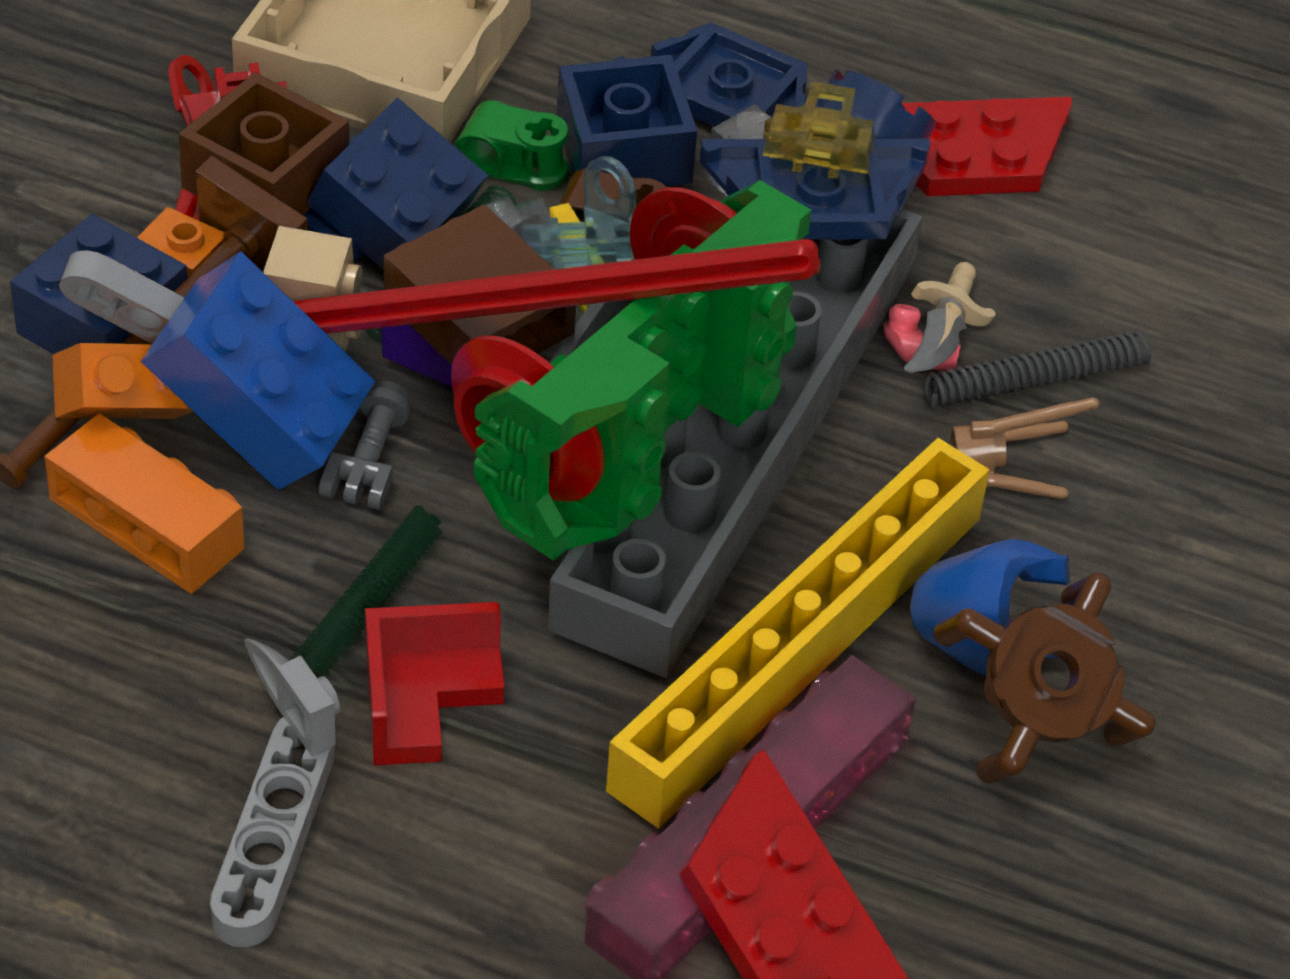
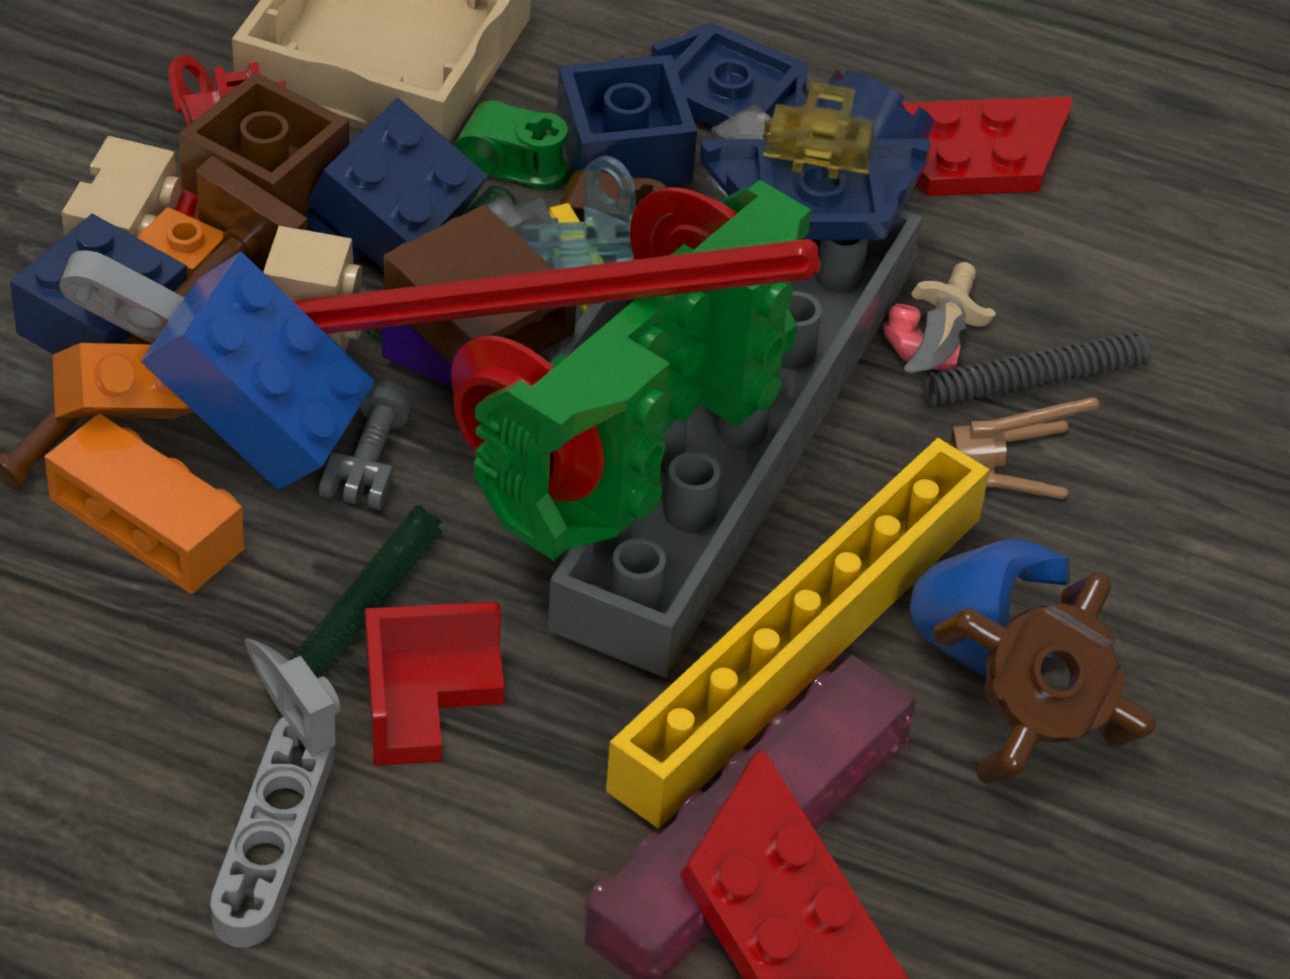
(129, 187): none -> tan brick

